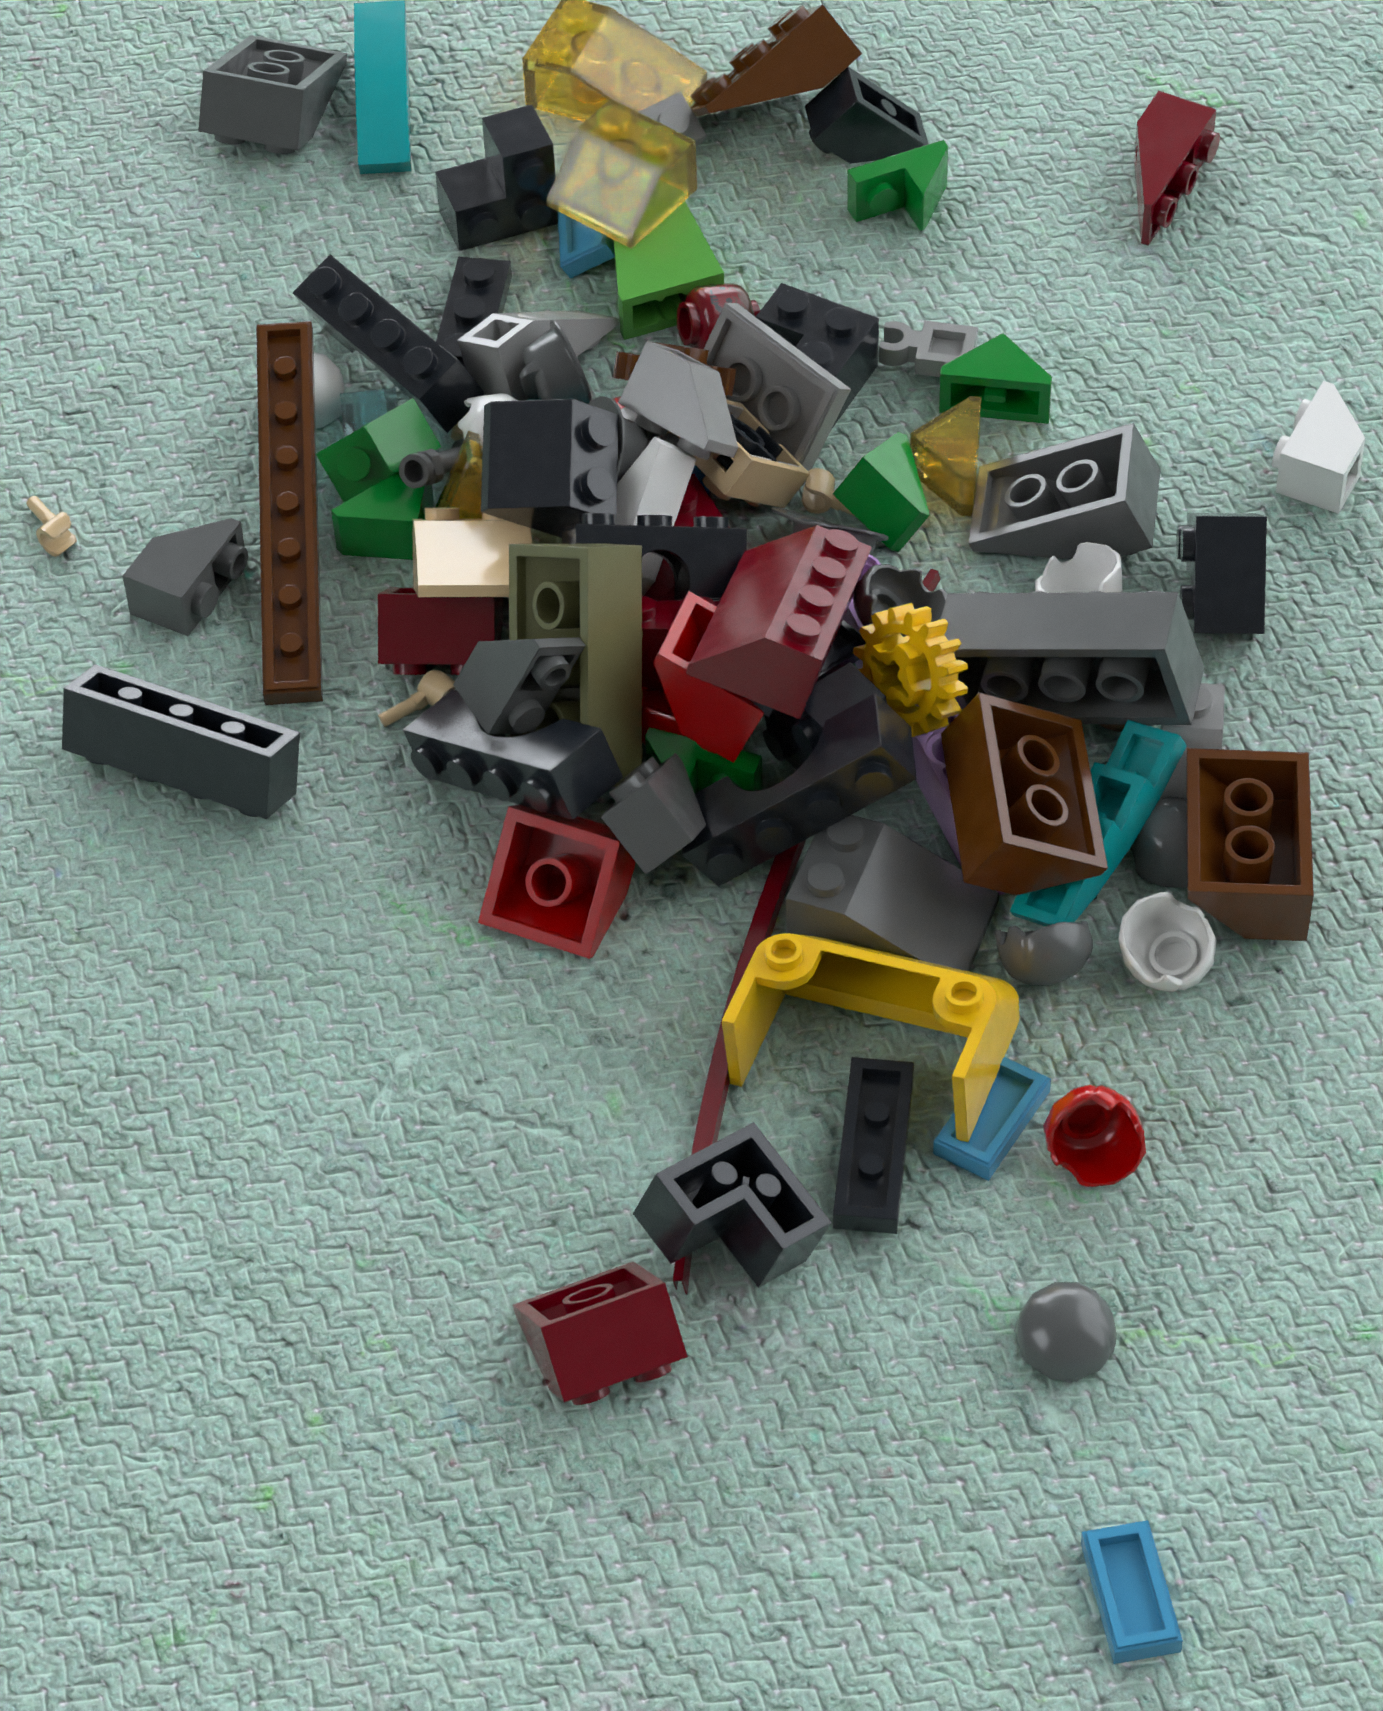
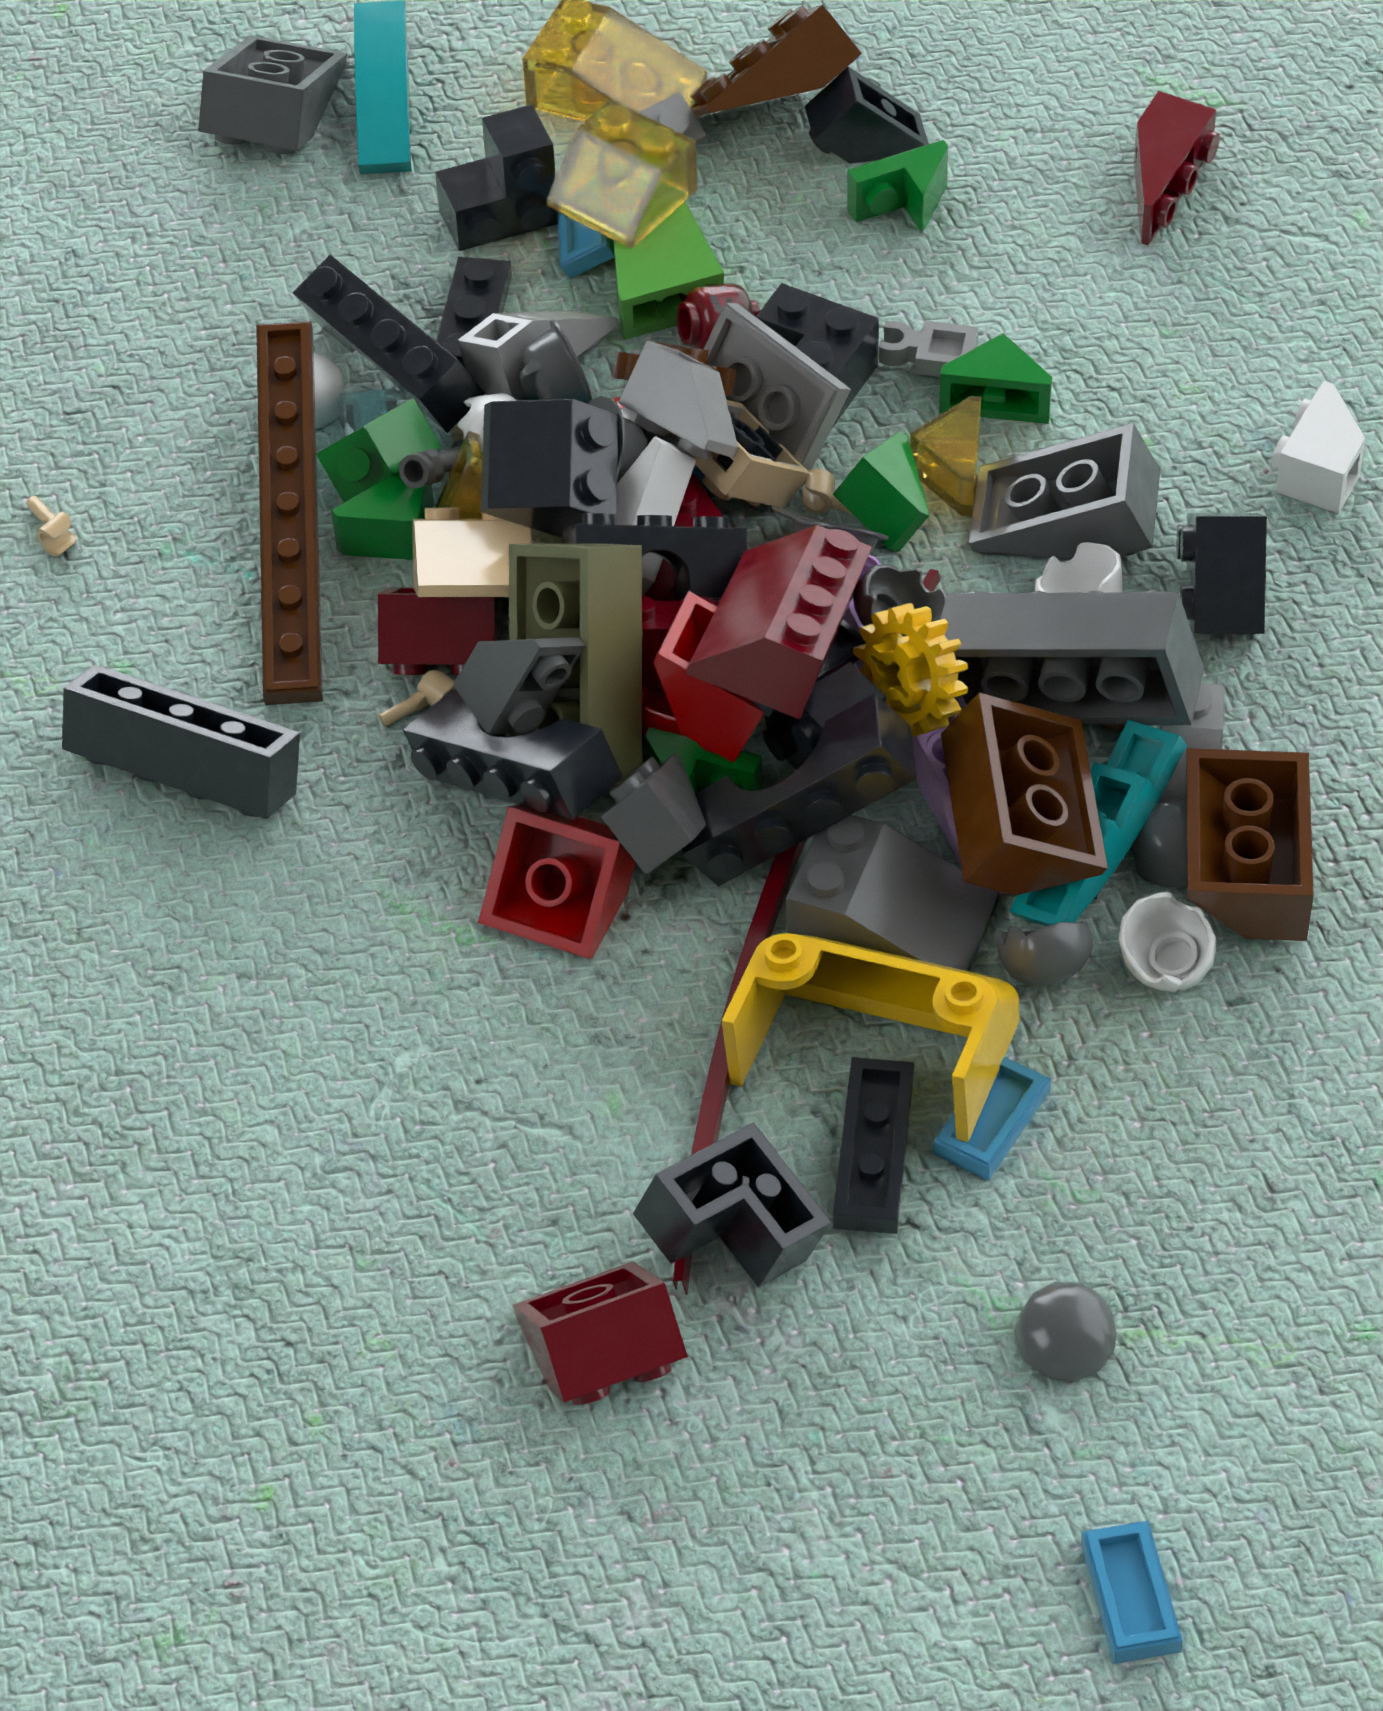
(184, 574): dark grey slope -> none
(1095, 1135): red hair -> none

